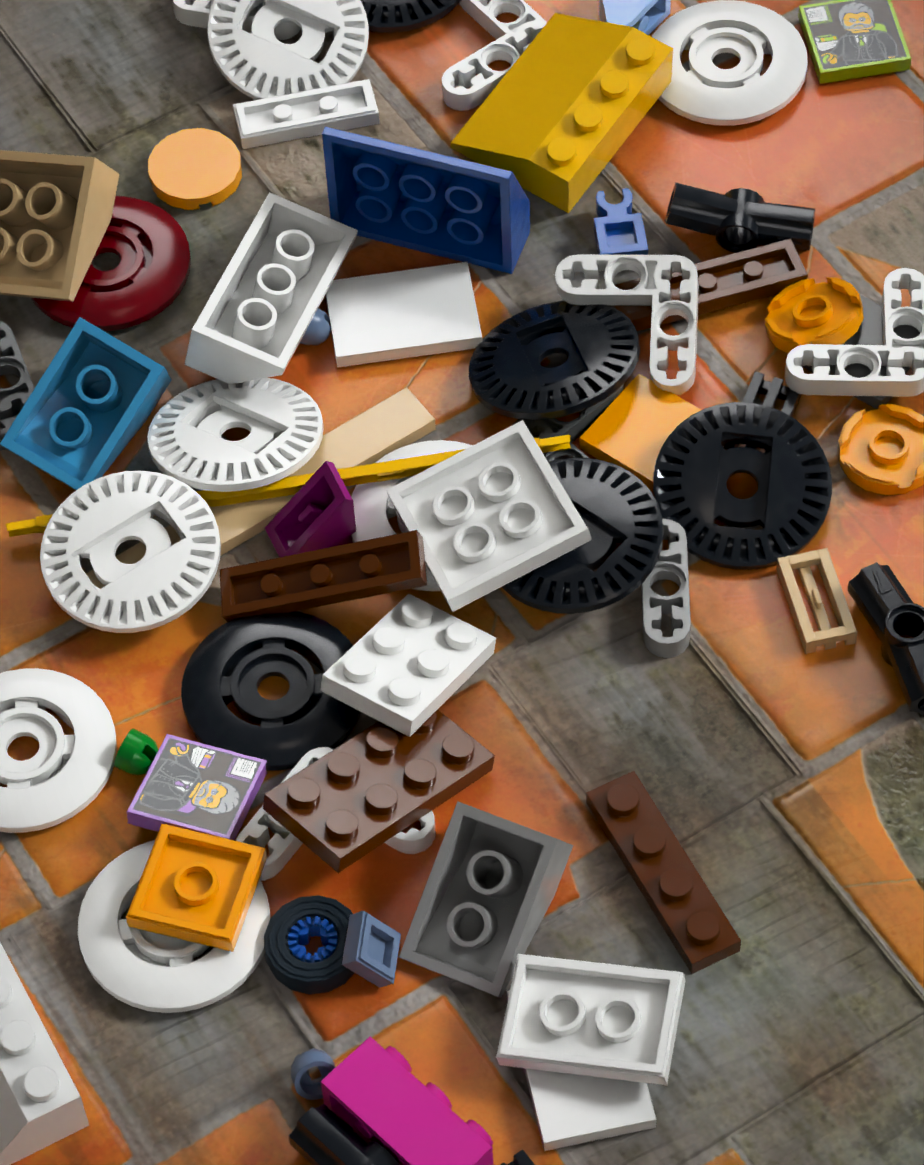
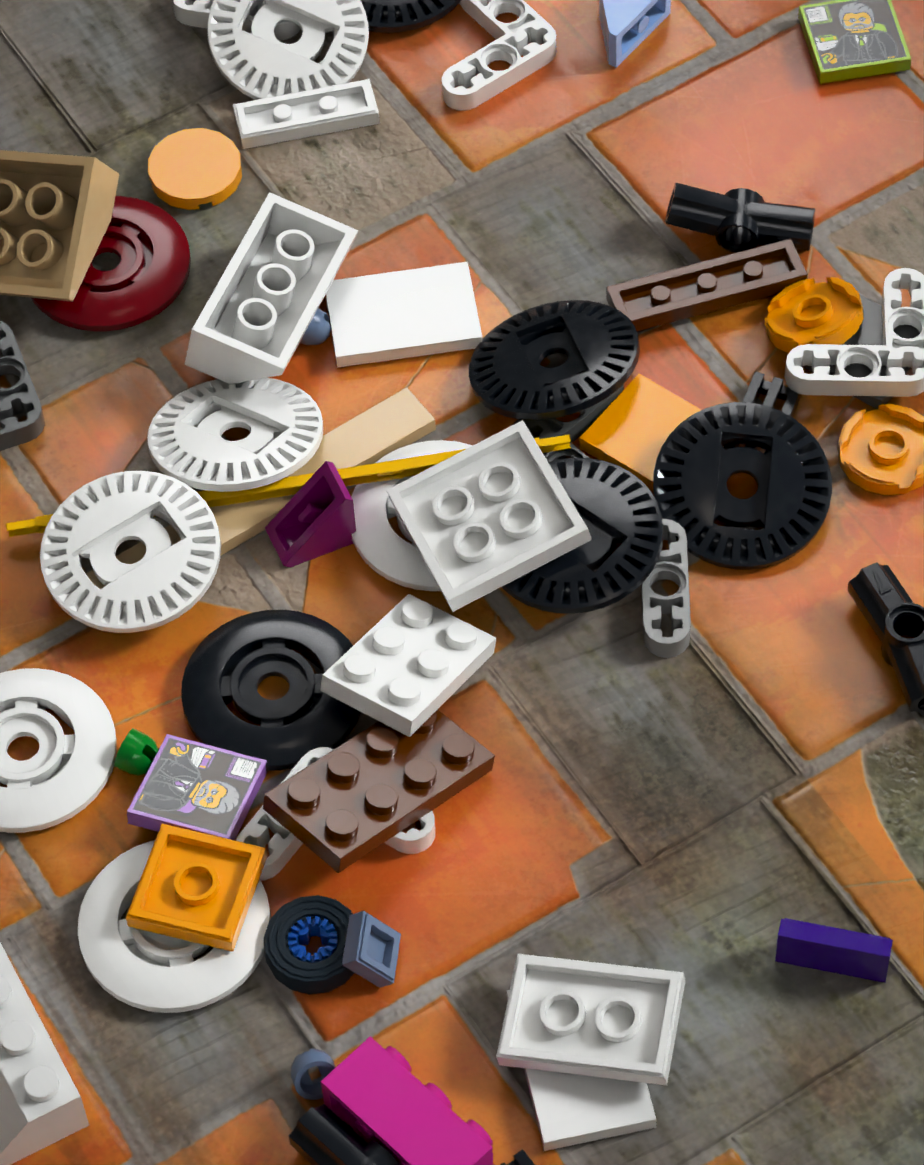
(86, 406): dark azure slope -> none
(324, 576): reddish brown plate -> none
(426, 200): blue slope -> none
(484, 898): light grey slope -> none
(567, 106): yellow slope -> none
(618, 229): plate -> none
(651, 291): white beam -> none
(663, 872): reddish brown plate -> none
(737, 93): white piece -> none
(826, 635): tan tile -> none
(833, 950): none -> dark purple tile

